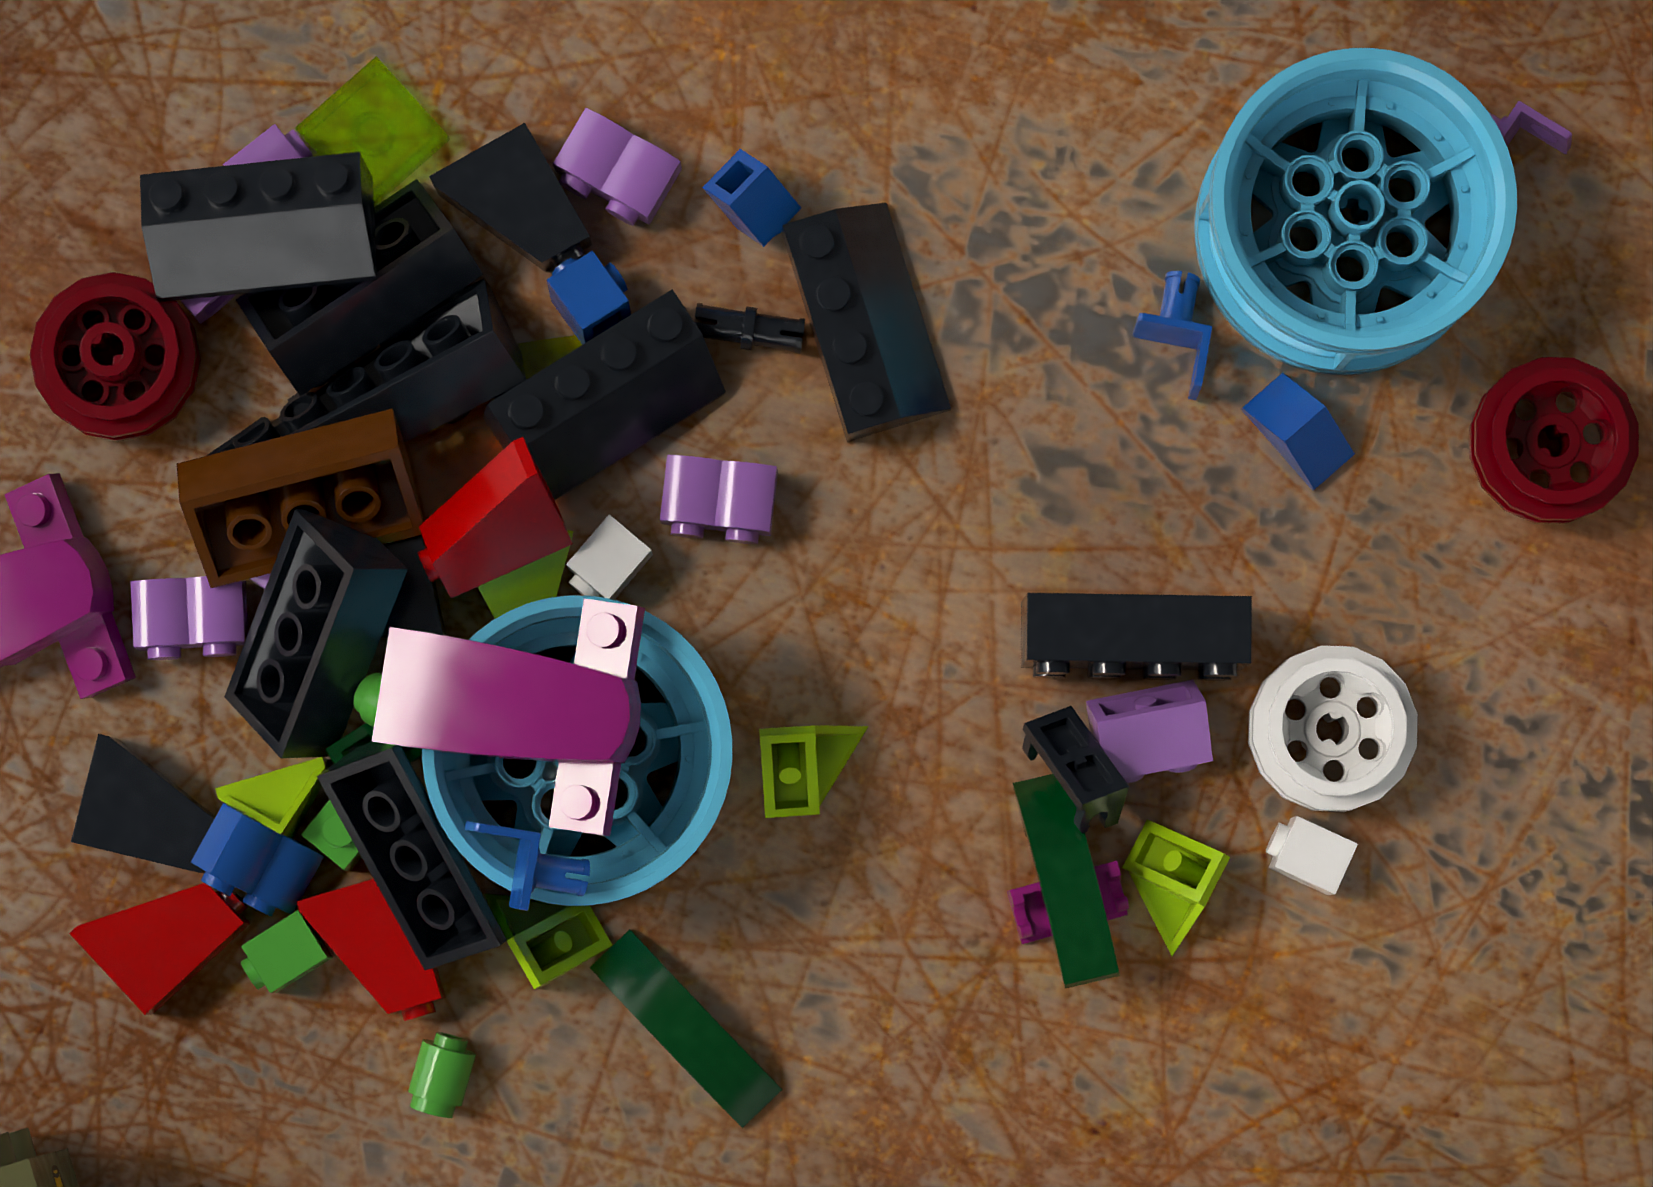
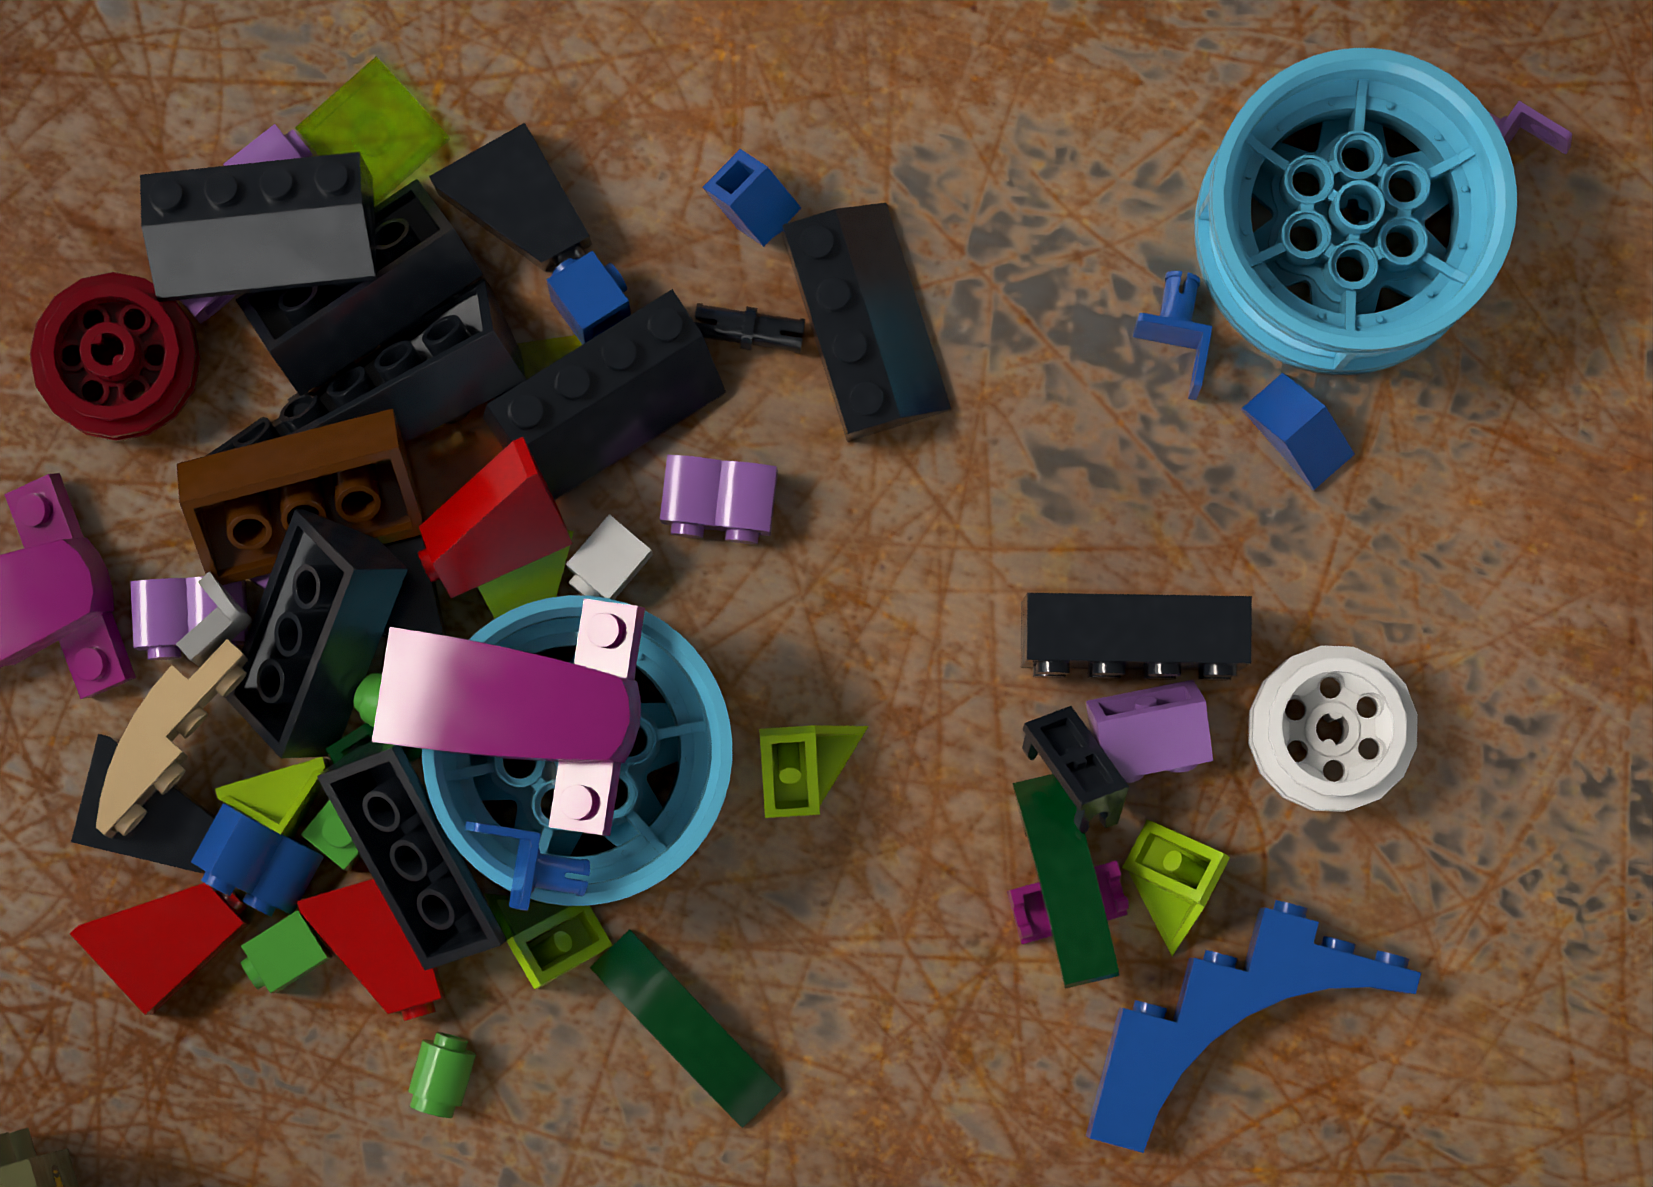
(145, 754): none -> tan slope
(221, 624): none -> light grey tile
(616, 167): medium lavender brick -> none
(1281, 963): none -> blue arch
(1310, 854): white brick -> none
(1596, 402): dark red wheel -> none

